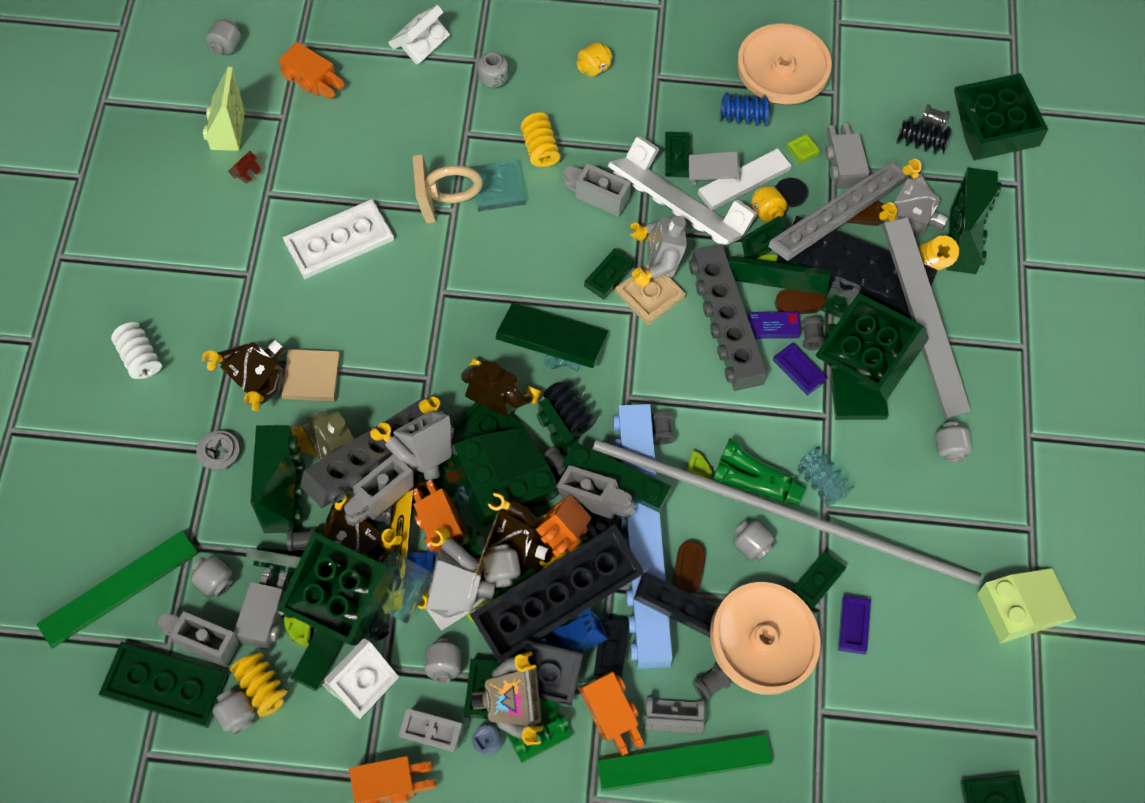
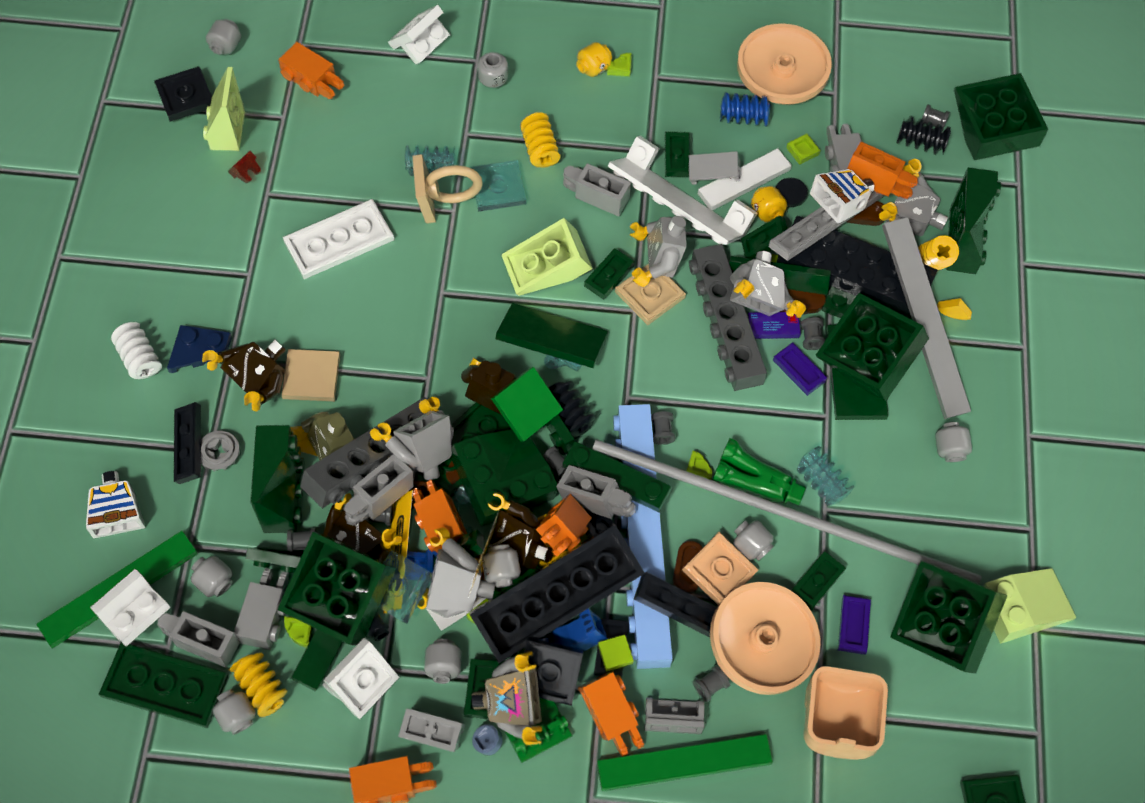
(112, 507): none -> torso
(130, 607): none -> white bracket
(184, 93): none -> black plate
(187, 443): none -> black tile
(192, 343): none -> dark blue wing
(433, 160): none -> clear light blue piece
(526, 404): none -> green tile
(547, 259): none -> yellowish green slope
(615, 653): none -> lime tile
(620, 66): none -> lime tile
(719, 568): none -> light nougat tile
(763, 288): none -> light grey torso
(841, 193): none -> white torso
(845, 713): none -> light nougat piece
(883, 170): none -> orange hinge
(948, 617): none -> dark green slope
(955, 309): none -> yellow tile

